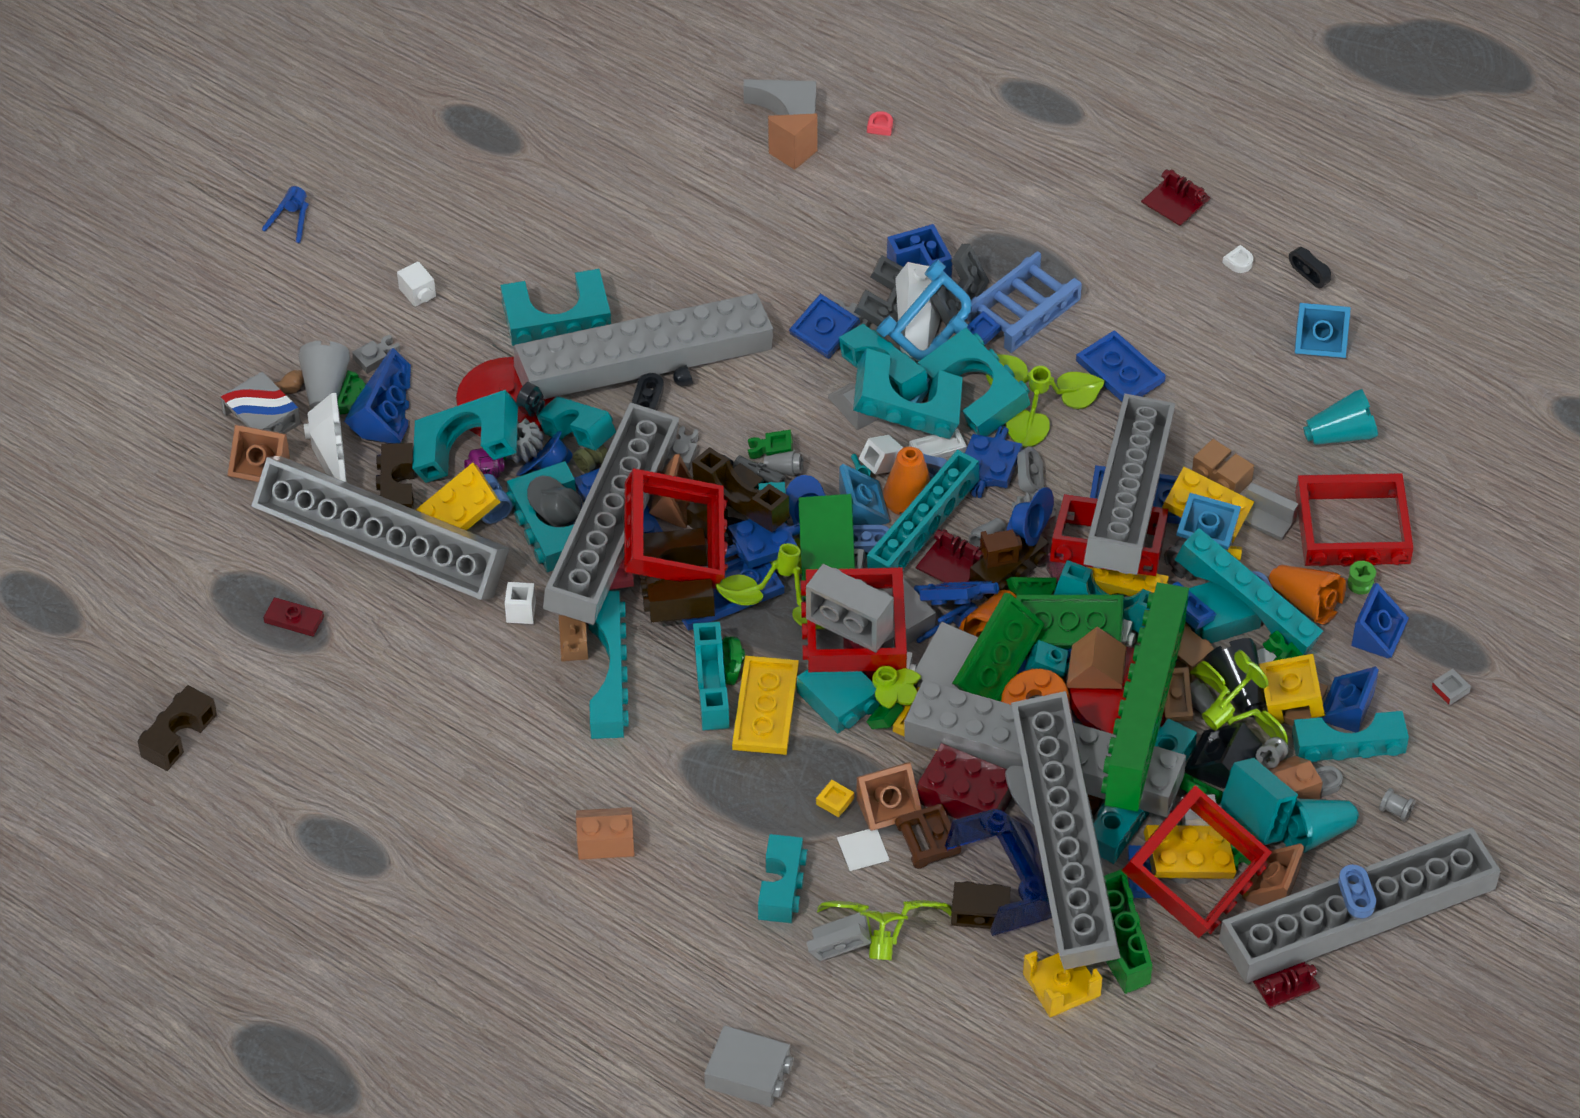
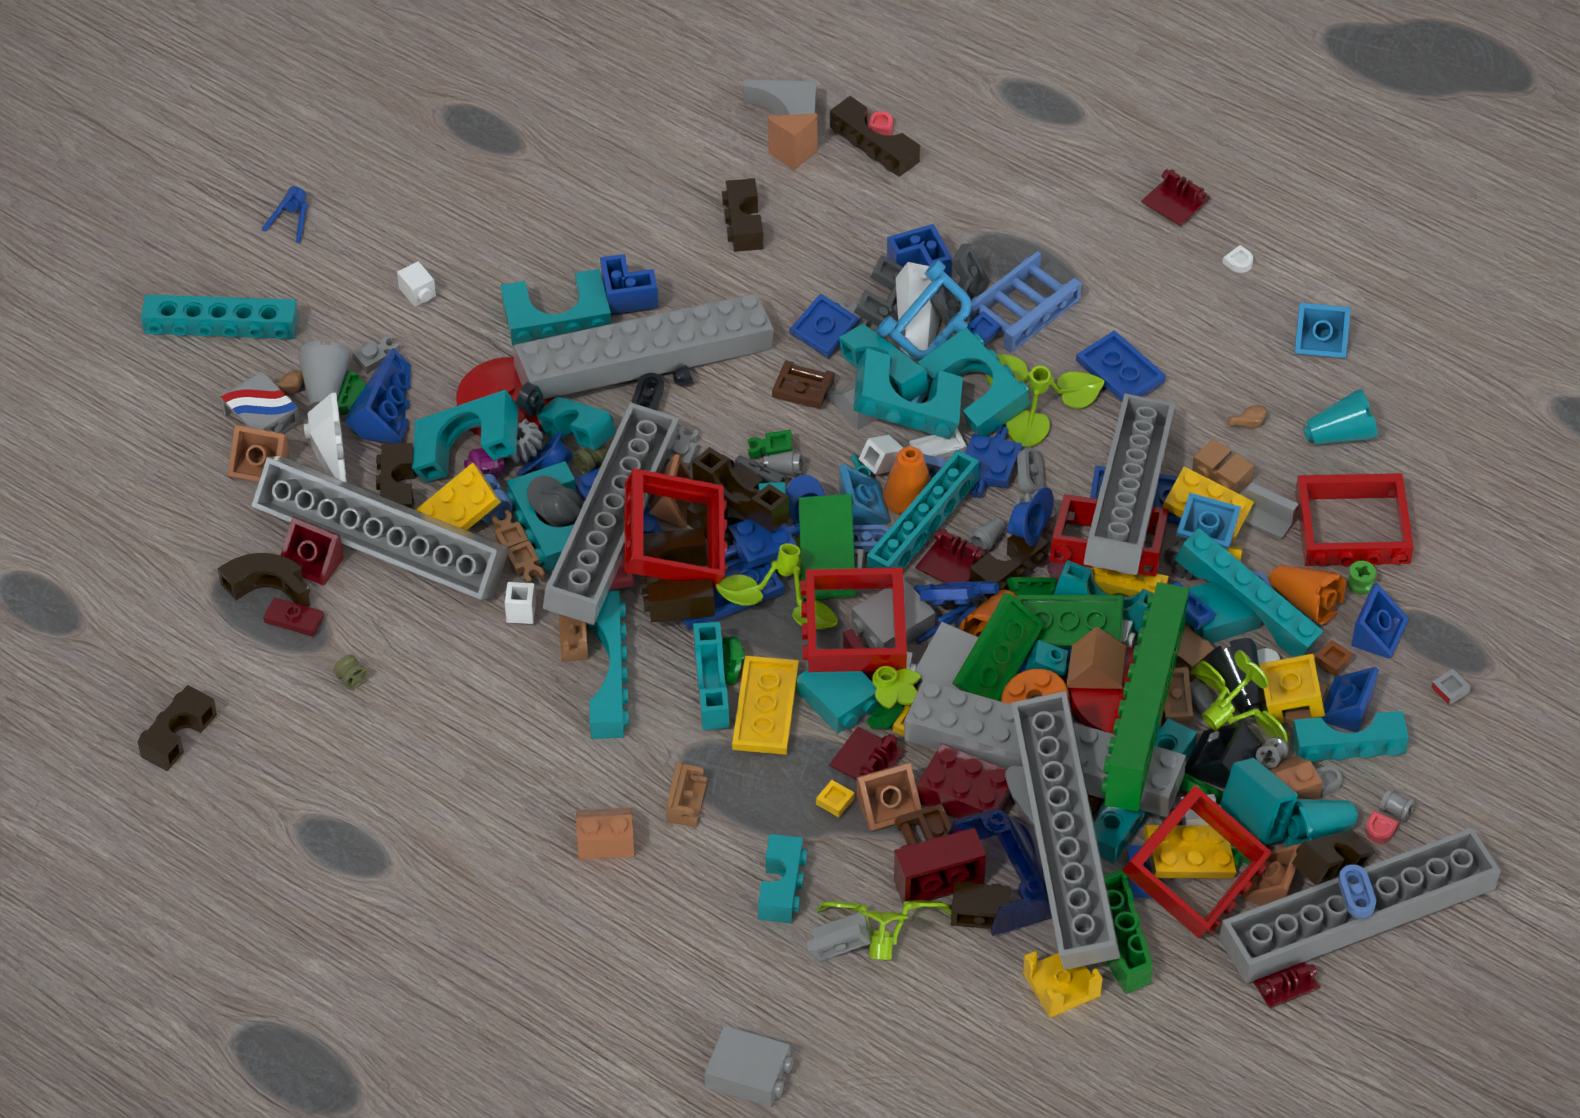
(219, 316): none -> teal brick
(264, 570): none -> dark brown arch
(313, 549): none -> dark red slope
(350, 671): none -> olive wheel
(507, 532): none -> medium nougat plate
(524, 560): none -> medium nougat plate
(626, 289): none -> blue brick
(686, 795): none -> medium nougat hinge
(744, 229): none -> dark brown arch
(802, 385): none -> reddish brown plate
(849, 607): light grey brick -> none
(863, 849): white sticker -> none
(866, 754): none -> dark red hinge
(894, 152): none -> dark brown arch
(933, 866): none -> dark red brick
(1000, 548): reddish brown brick -> none
(1250, 418): none -> medium nougat animal
(1277, 645): green plate -> none
(1310, 267): black plate -> none
(1323, 856): none -> dark brown arch
(1333, 658): none -> dark orange plate
(1380, 828): none -> coral tile

